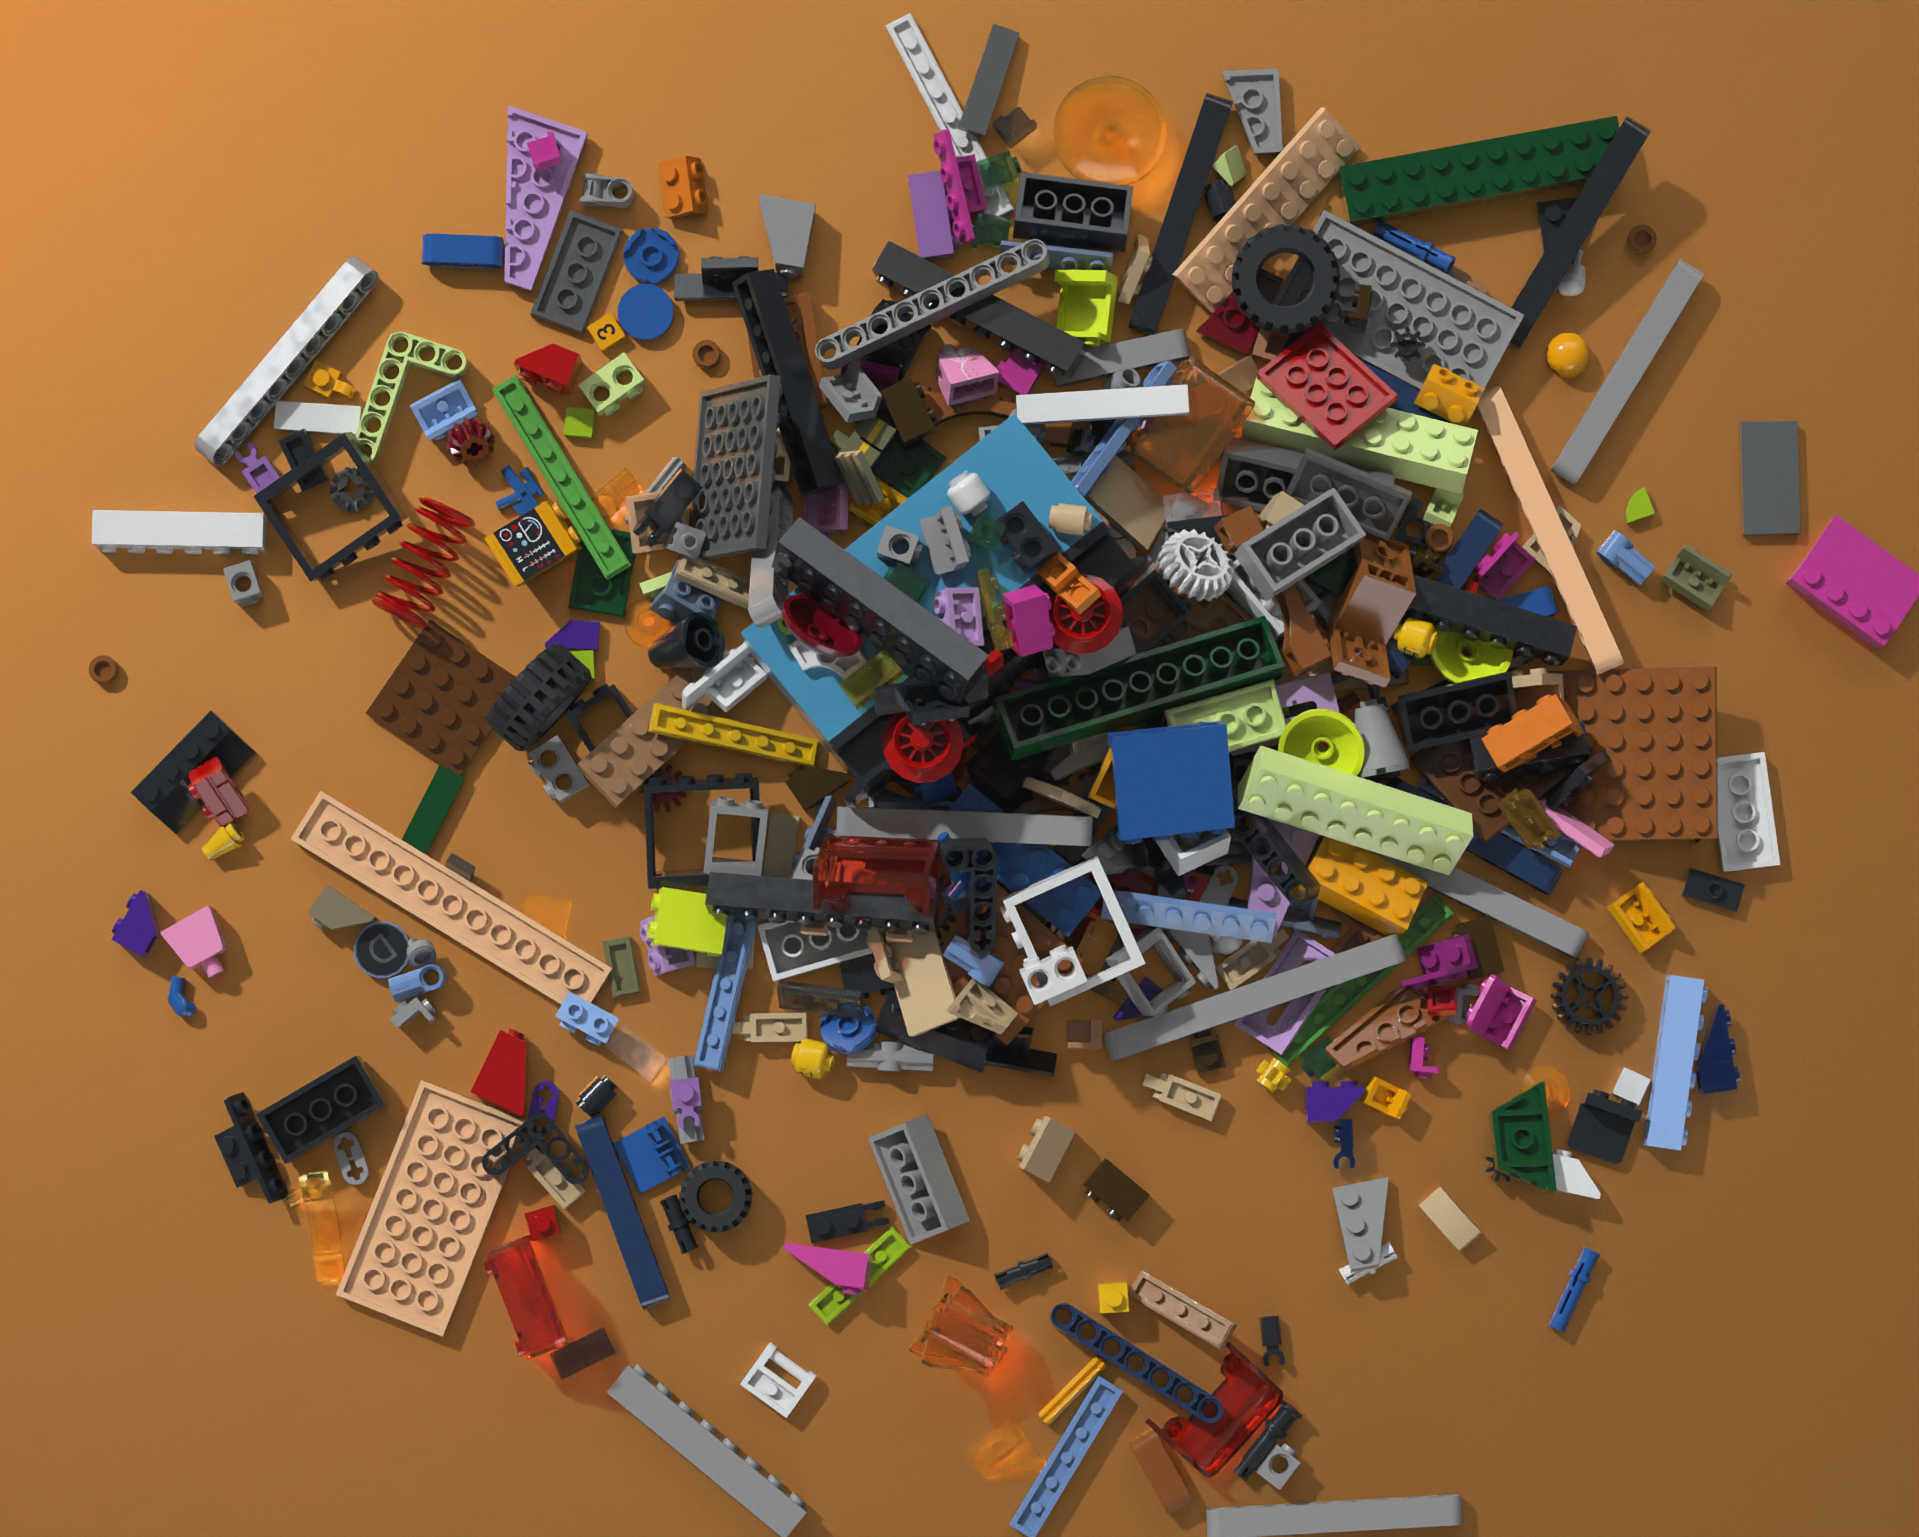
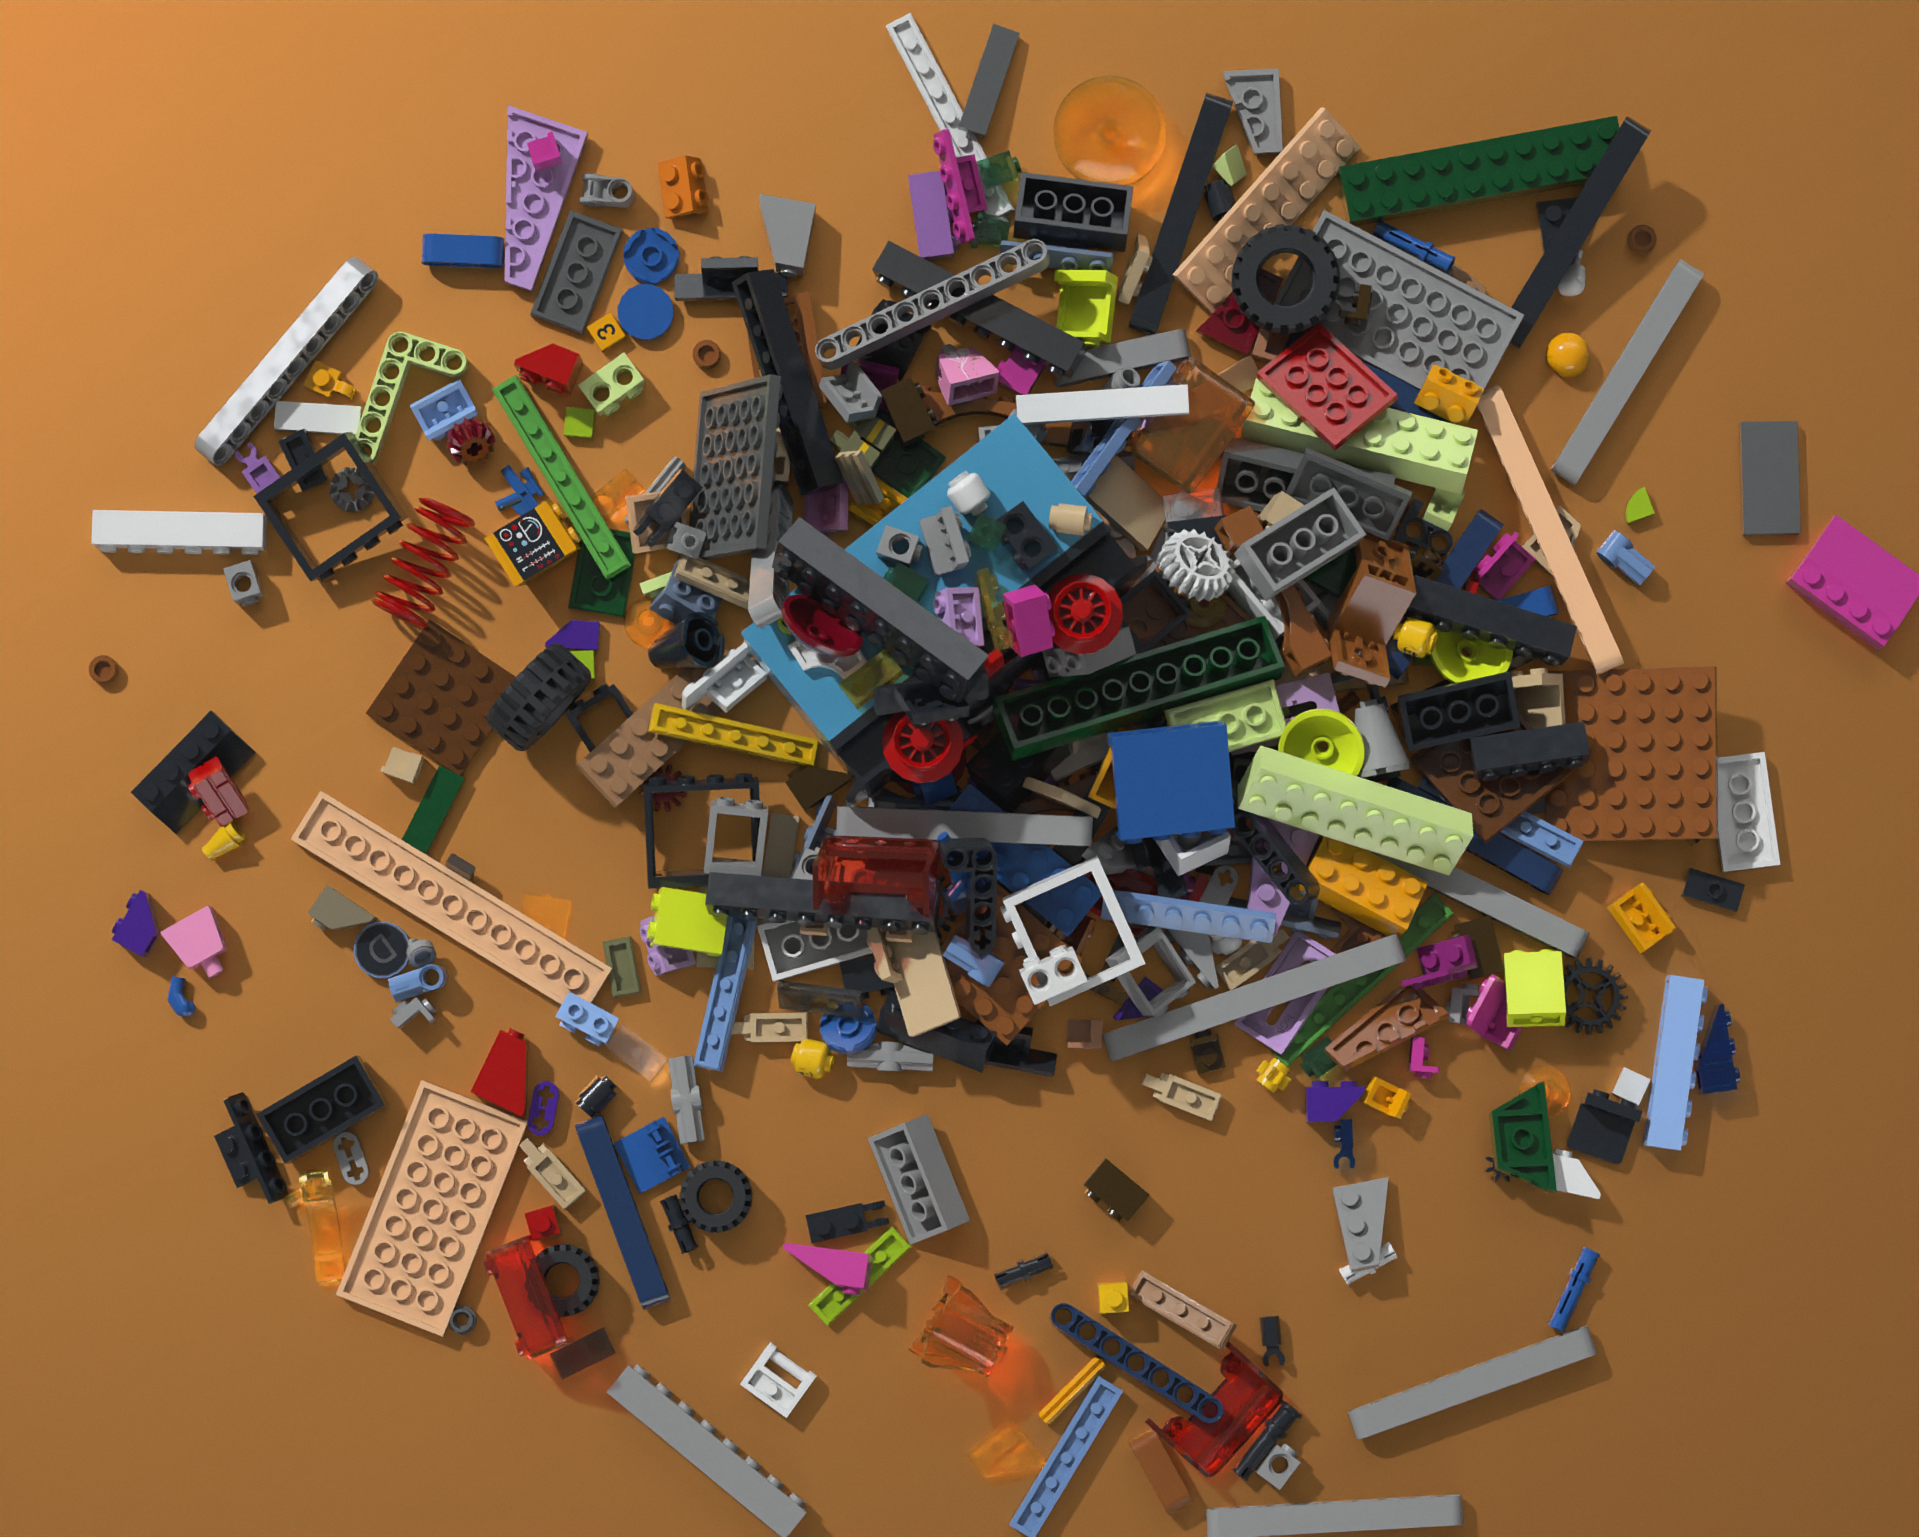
(403, 765): none -> tan panel
(462, 1329): none -> dark grey plate
(532, 1140): black beam -> none
(564, 766): light grey brick -> none
(587, 1271): none -> black tyre
(686, 1096): medium lavender plate -> none
(982, 1007): tan wing -> none
(1014, 127): clear smoke panel -> none
(1046, 1148): tan slope -> none
(1069, 583): orange slope -> none
(1401, 339): black gear -> none
(1439, 538): dark orange tile -> none
(1442, 1000): red tile -> none
(1450, 1219): tan slope -> none
(1472, 1382): none -> light grey beam
(1528, 818): pearl gold hinge -> none
(1531, 732): orange wedge -> none
(1534, 988): none -> neon yellow panel
(1578, 779): black wing -> none
(1578, 830): bright pink tile -> none
(1696, 577): olive bracket -> none

